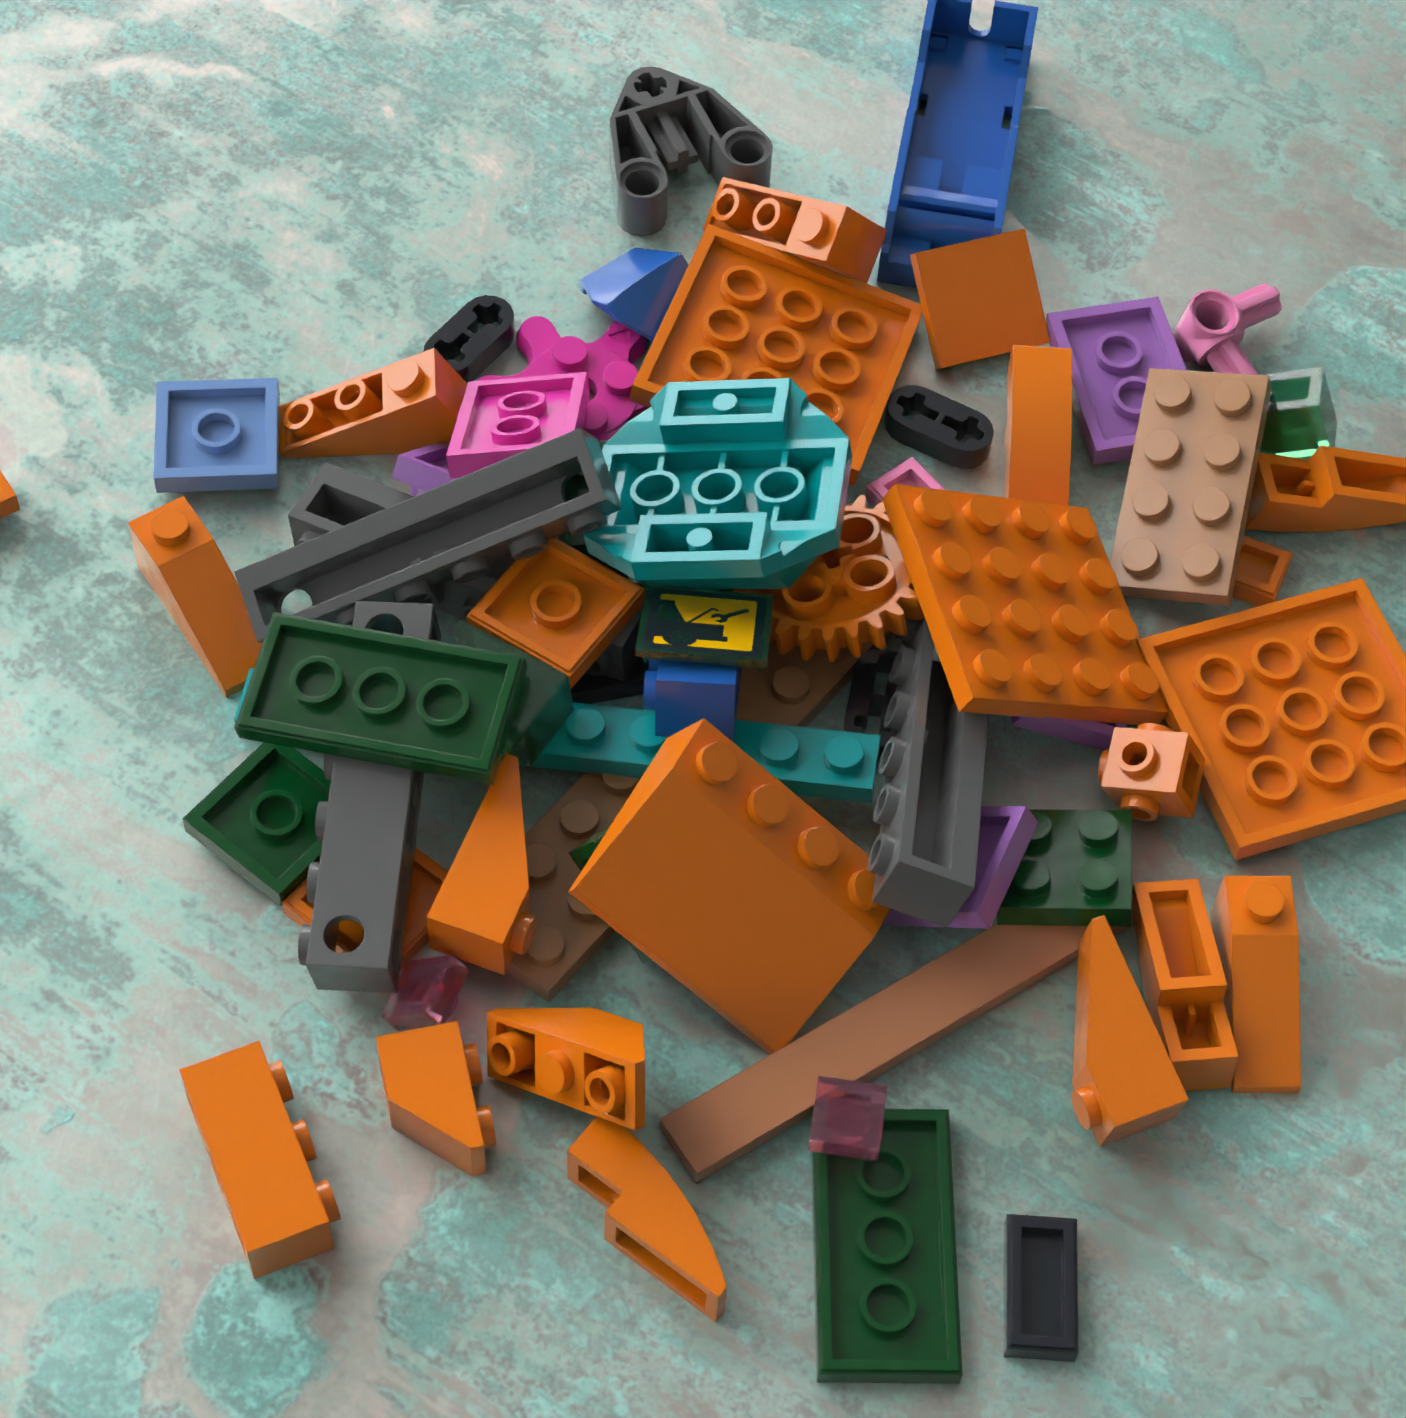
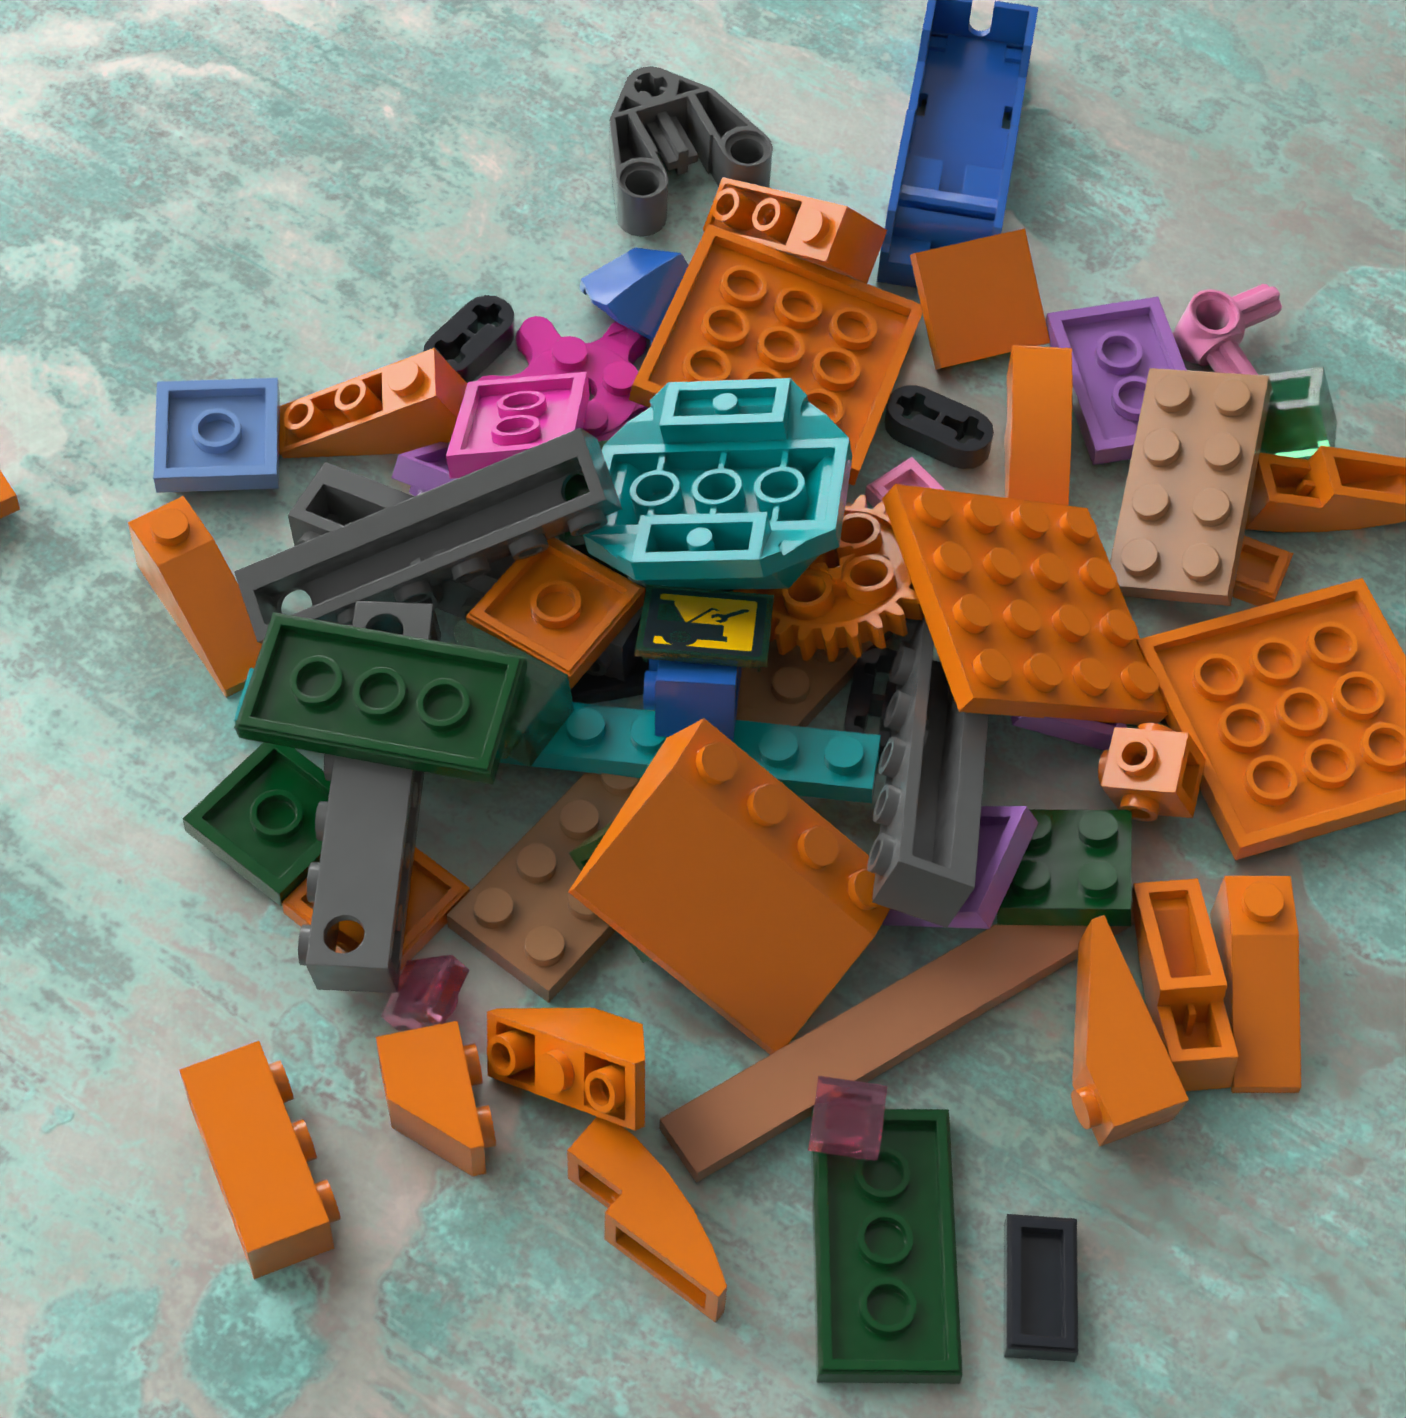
(485, 896): orange slope -> none

